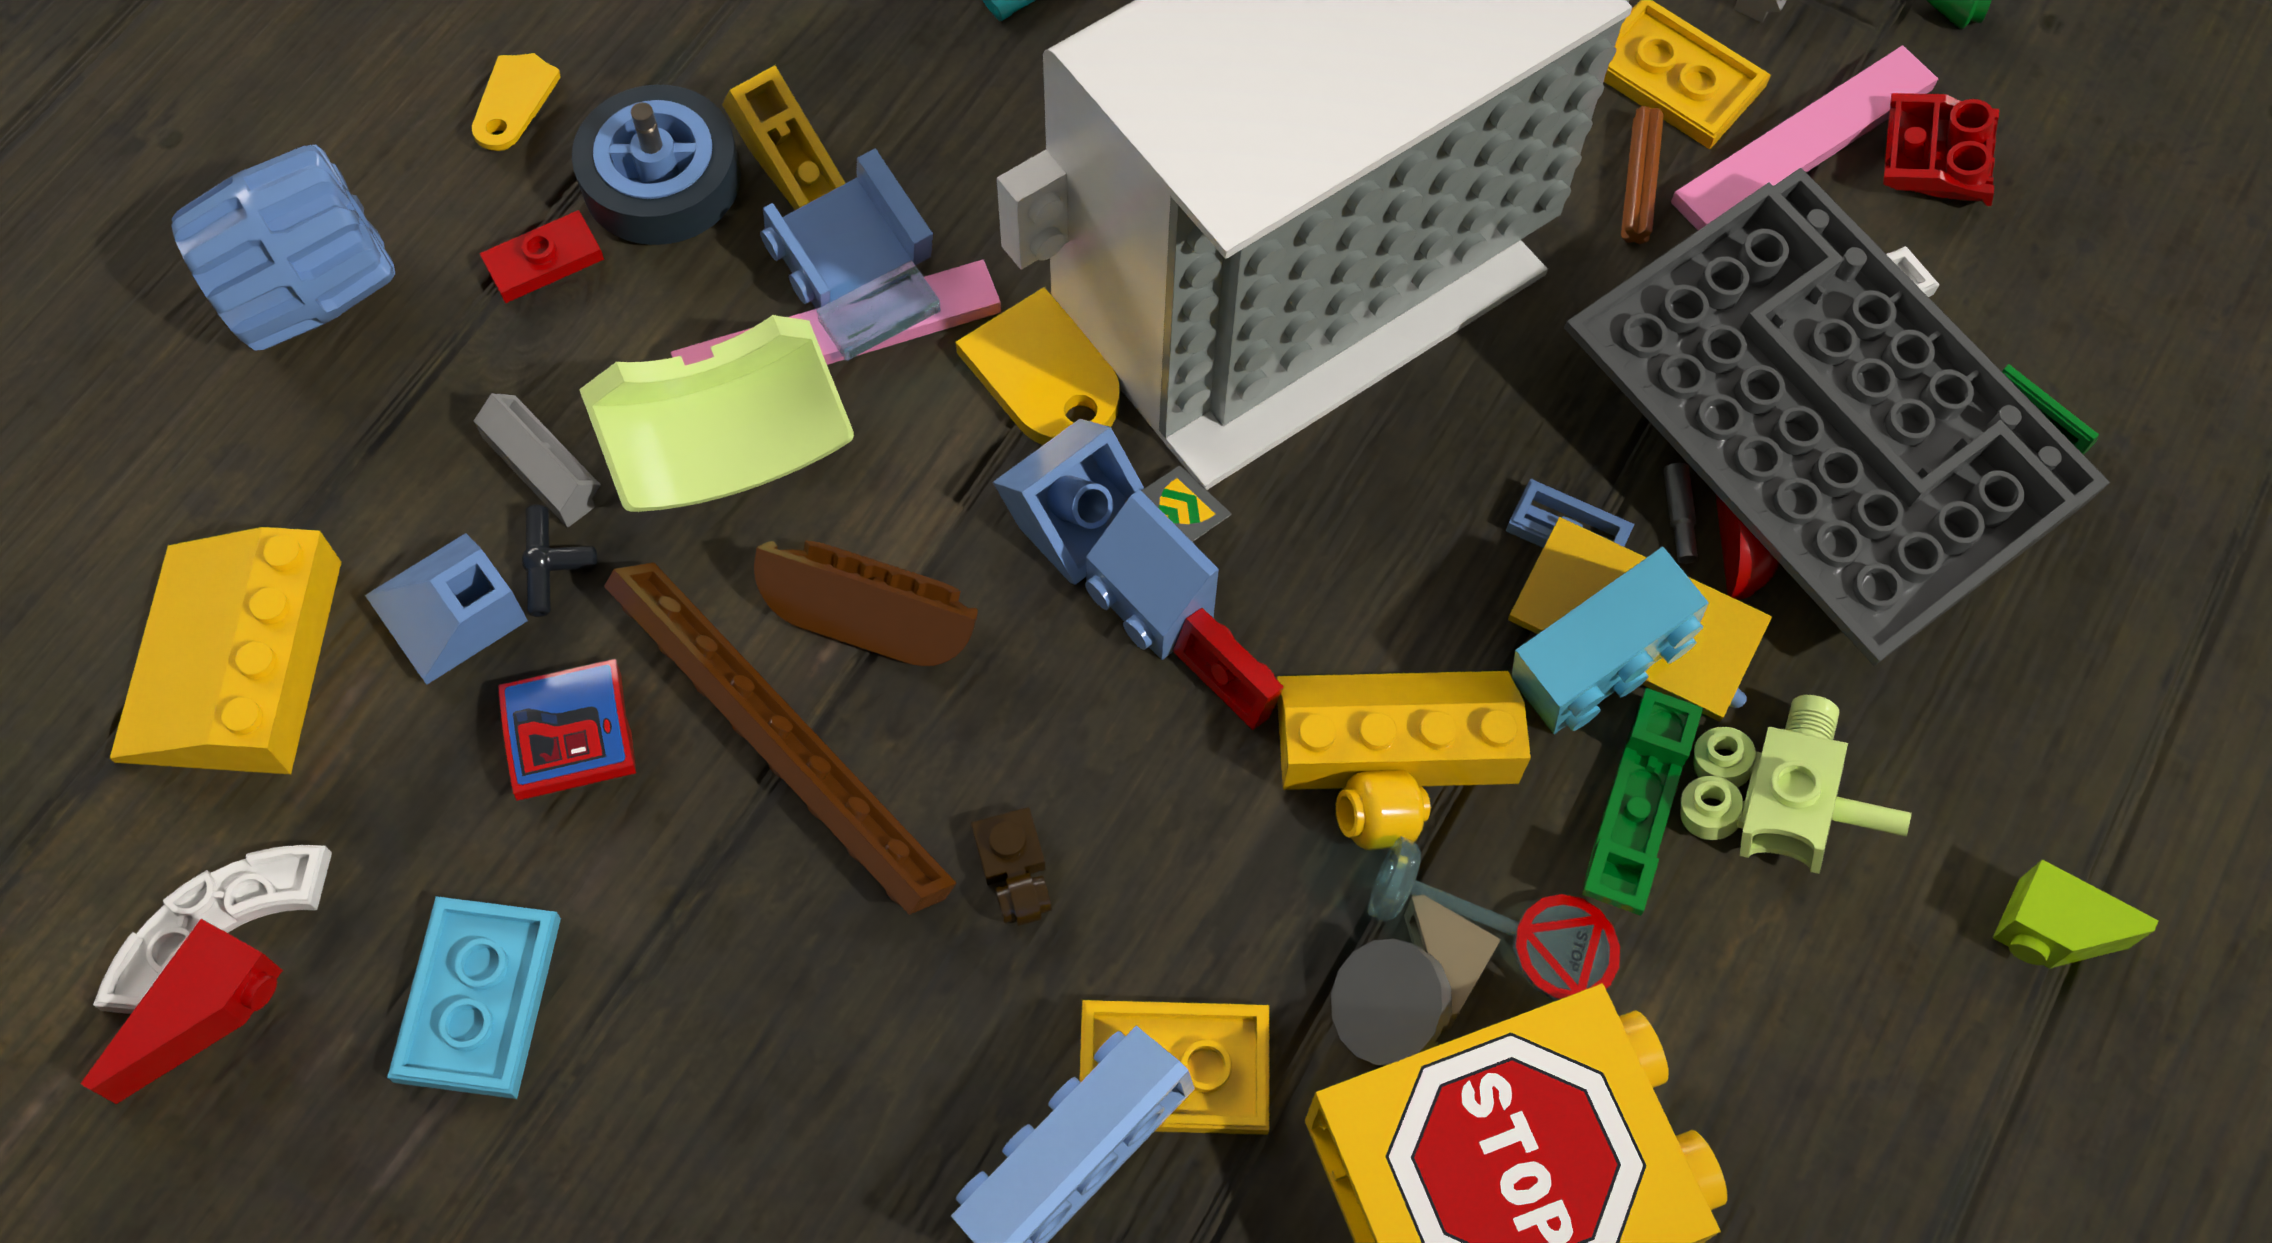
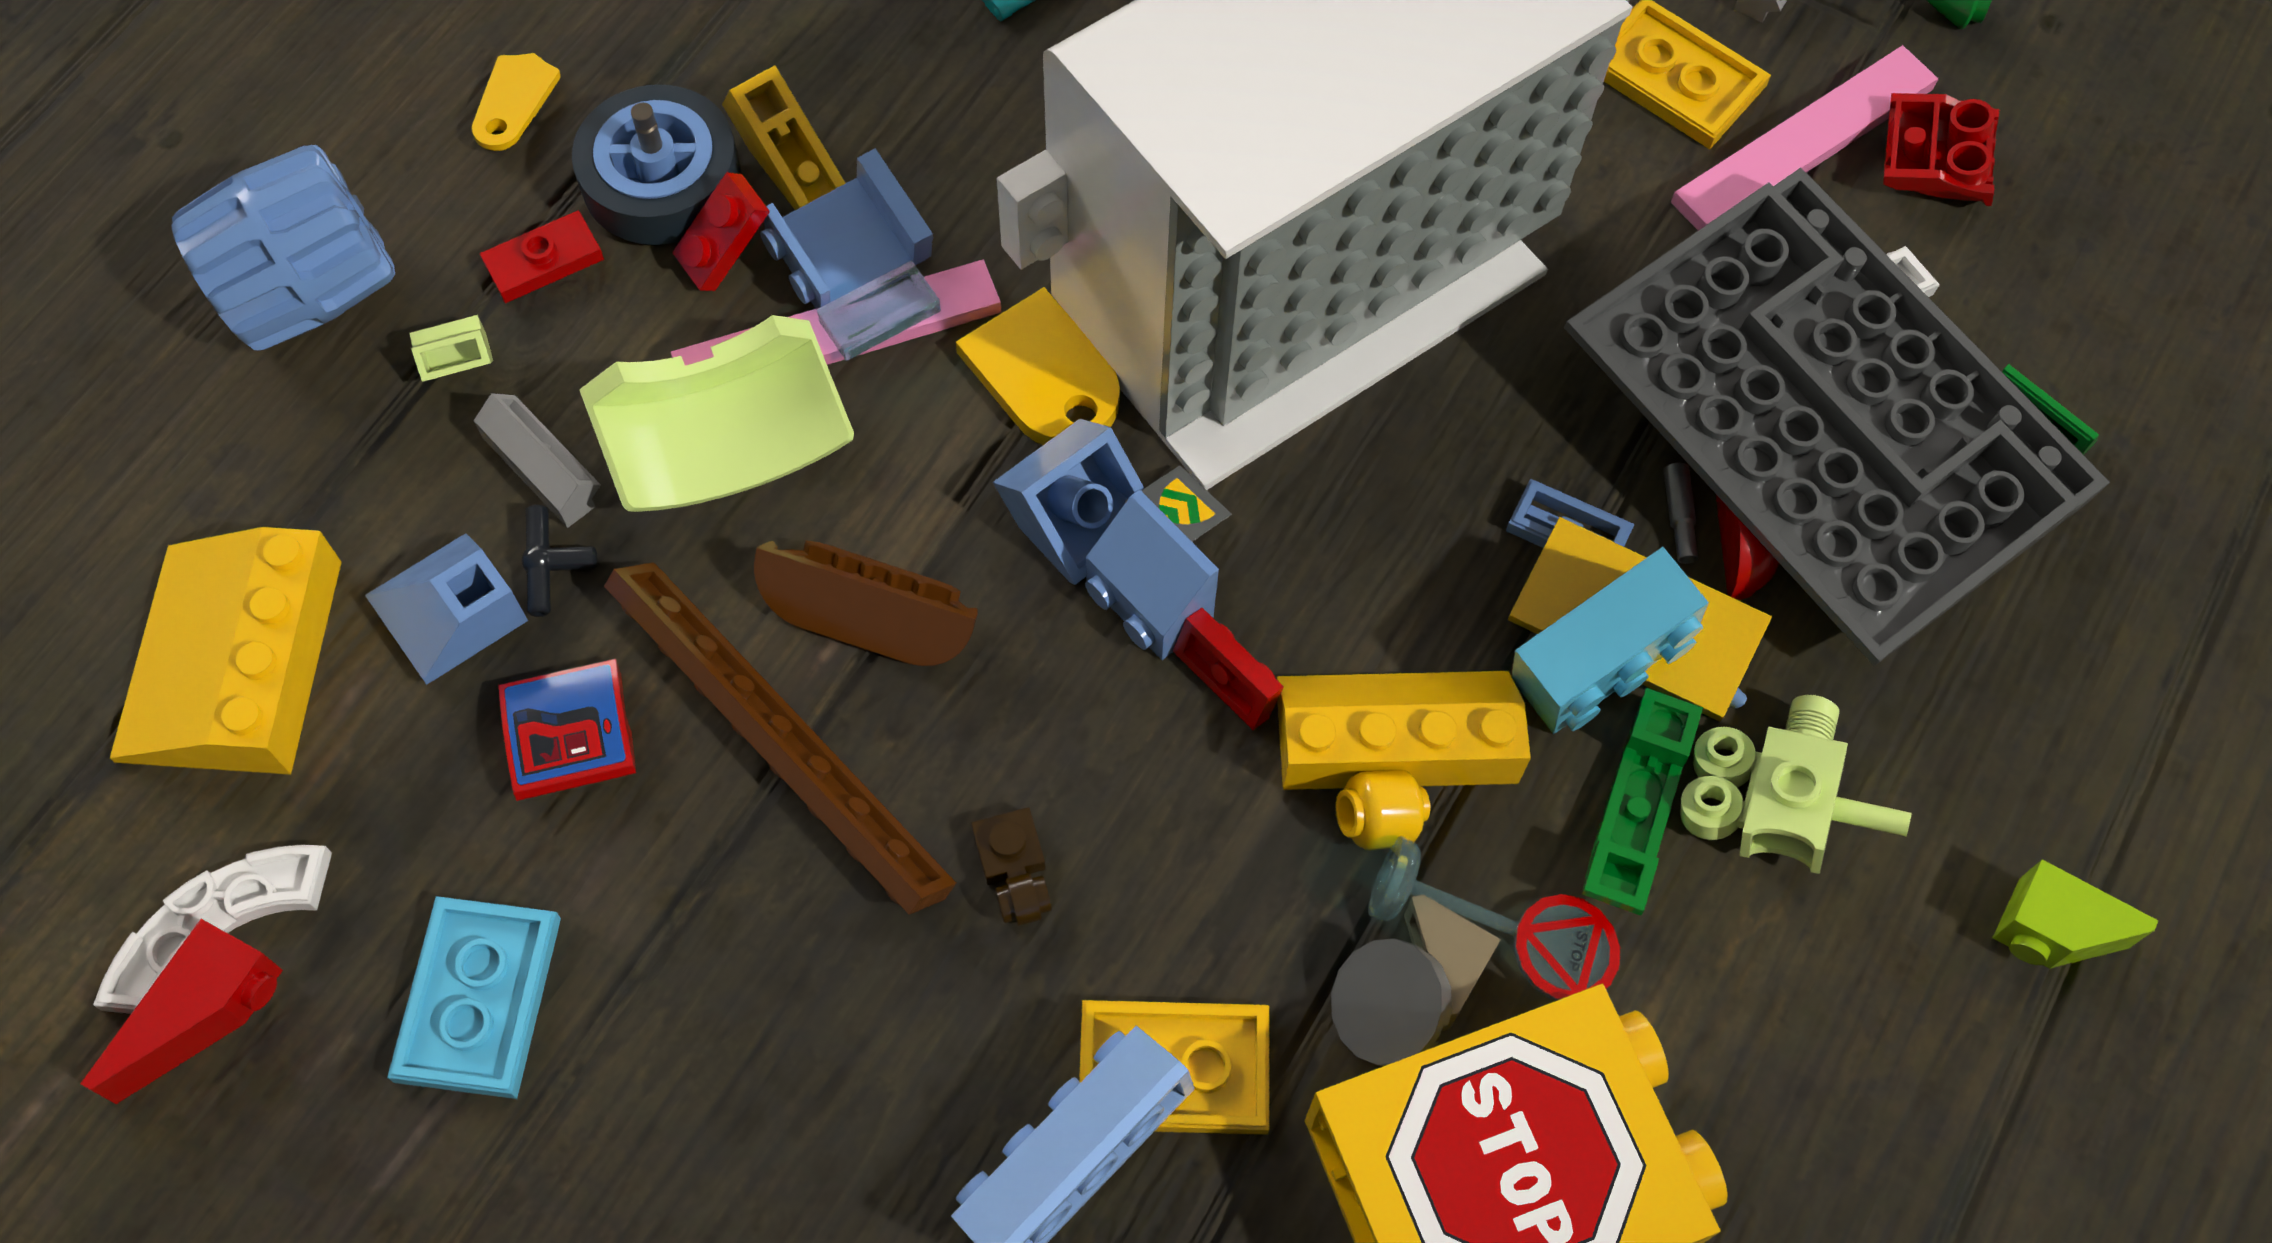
(450, 348): none -> yellowish green piece
(720, 231): none -> red plate
(1642, 175): dark orange axle -> none

